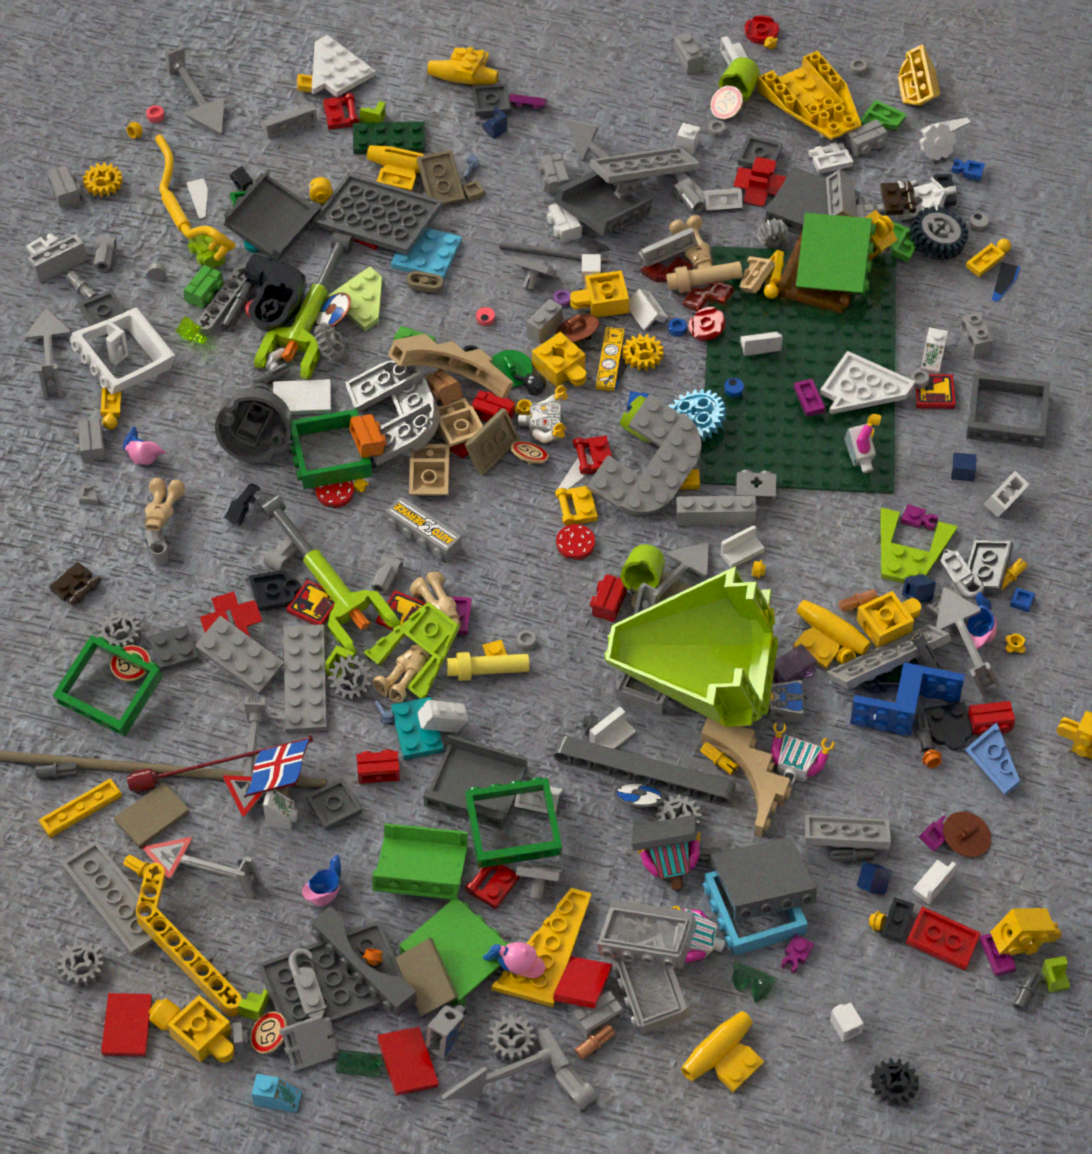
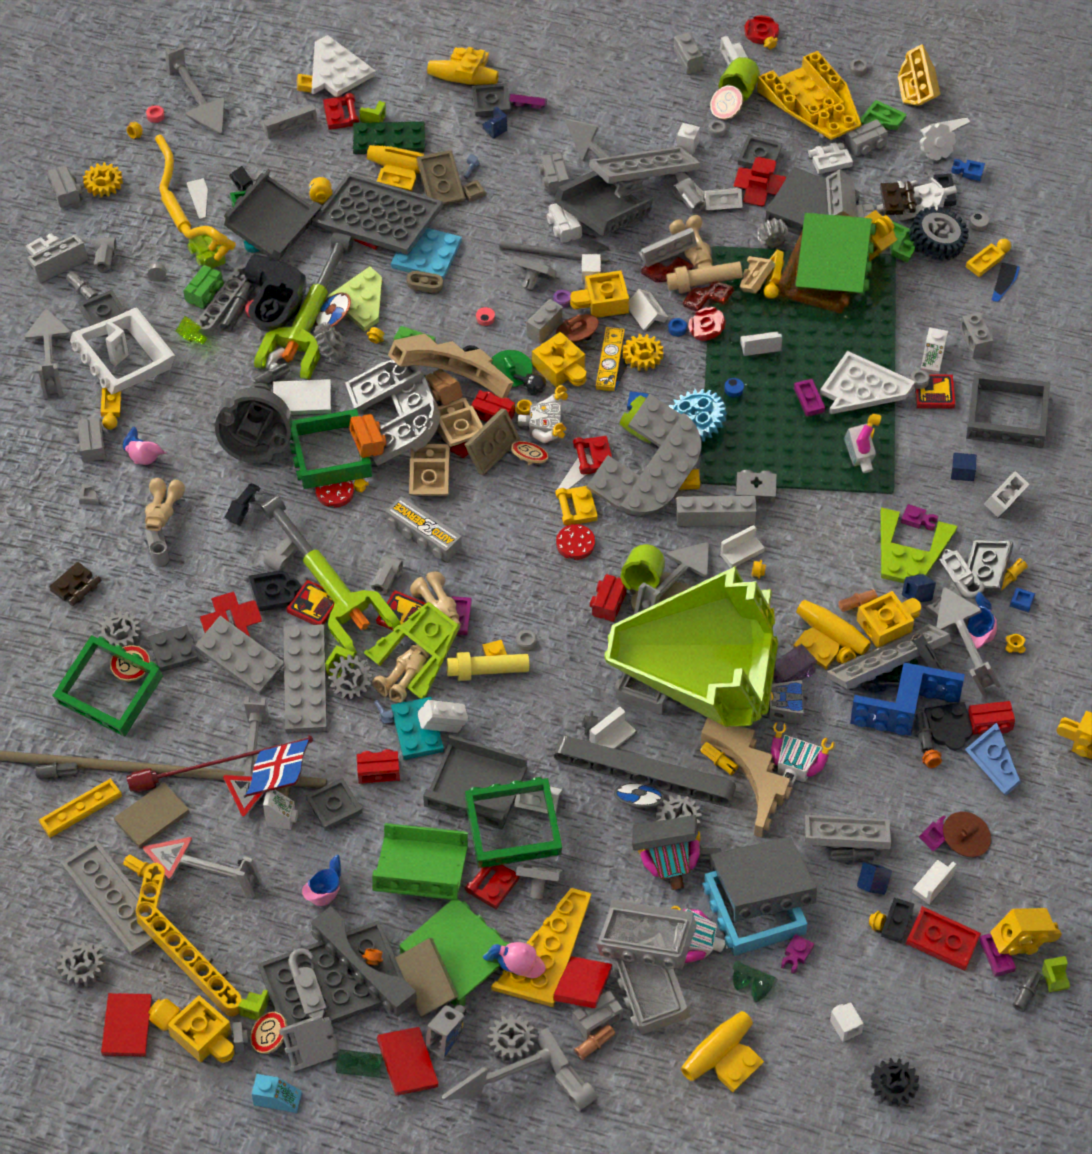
(375, 335): none -> yellow plate

